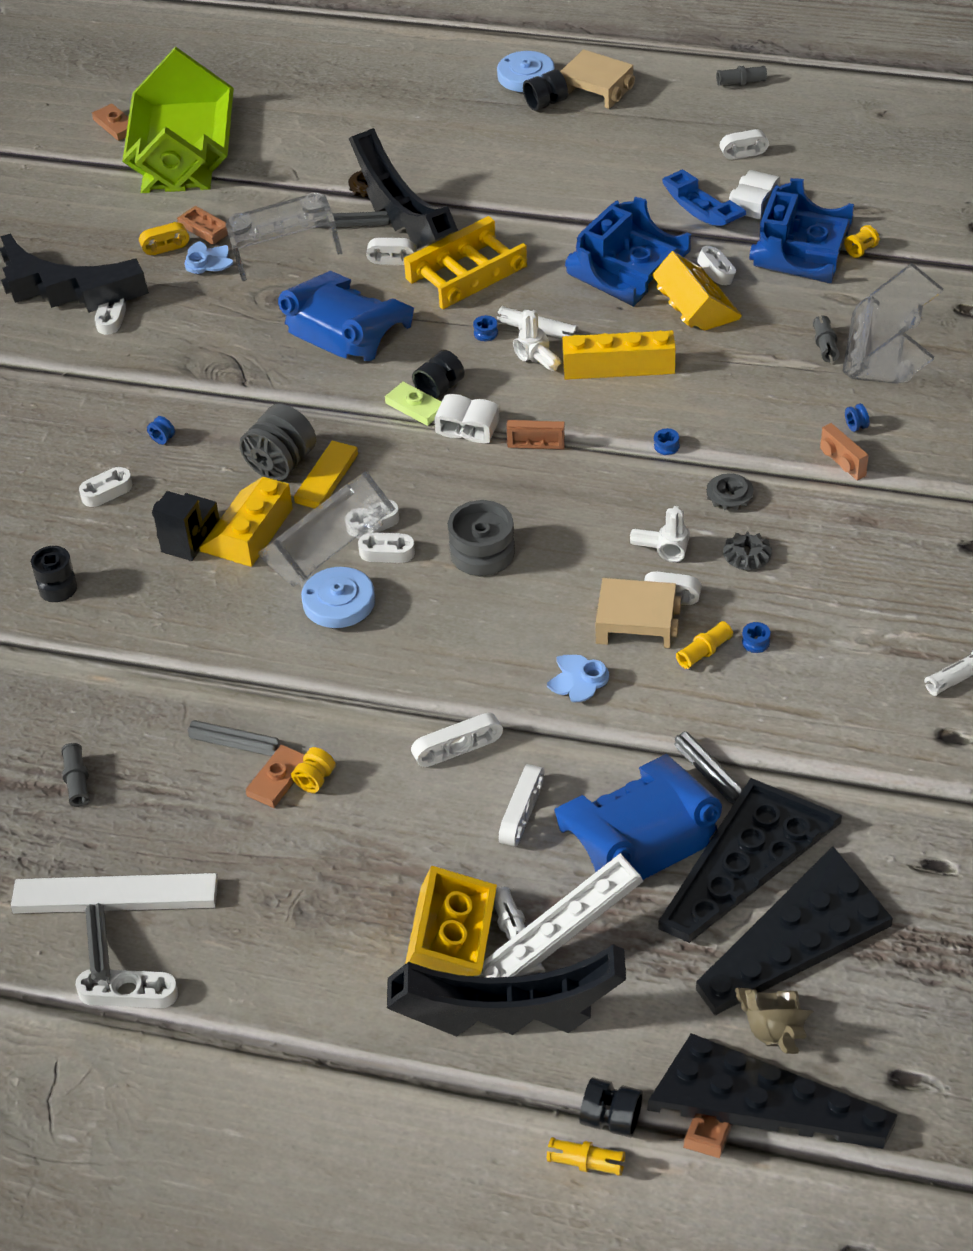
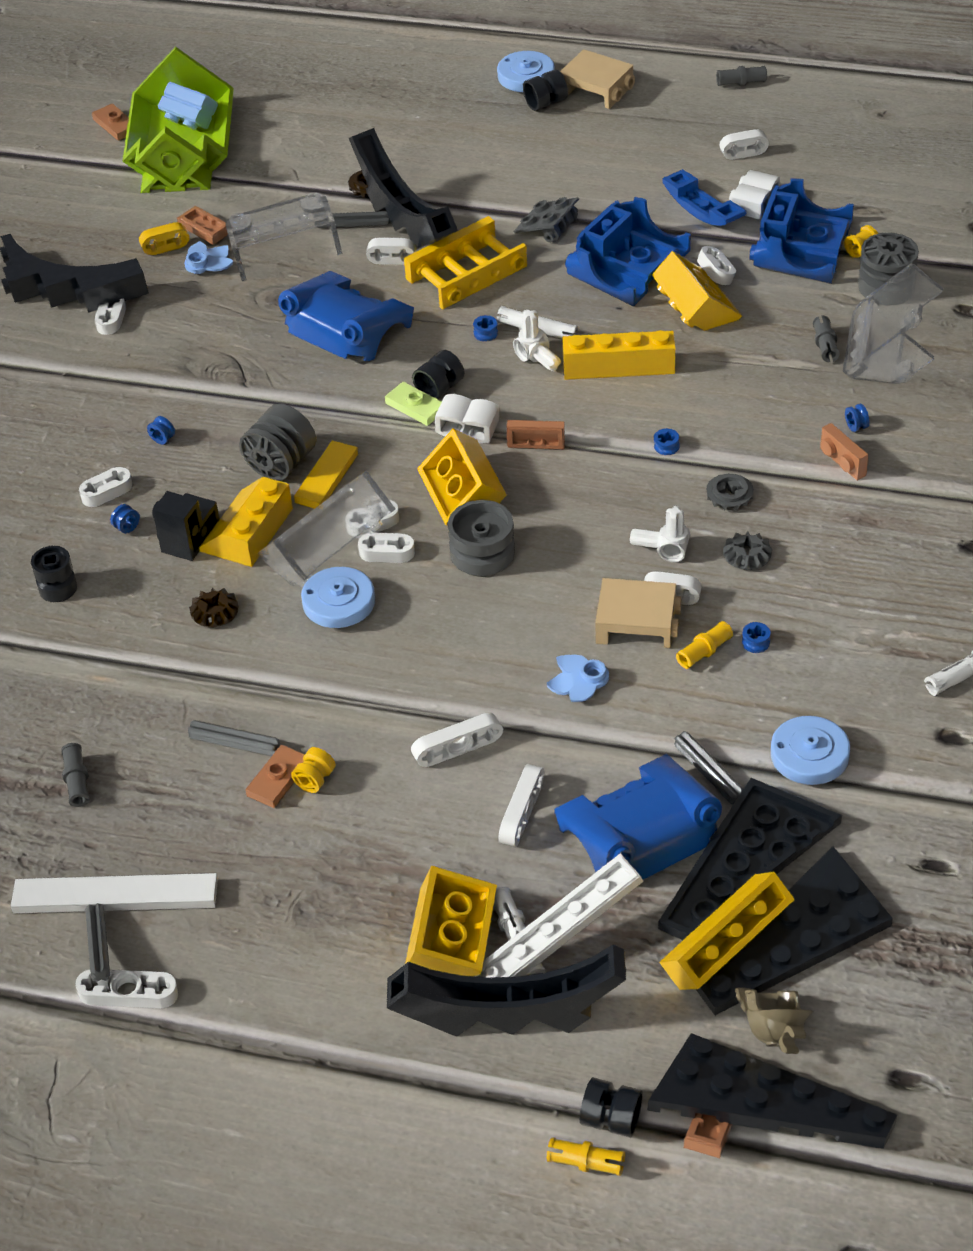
(125, 518): none -> blue bush
(188, 106): none -> light blue brick
(217, 615): none -> dark brown gear
(459, 474): none -> yellow slope
(550, 217): none -> dark grey hinge
(726, 931): none -> yellow brick
(810, 750): none -> light blue wheel
(883, 258): none -> dark grey wheel

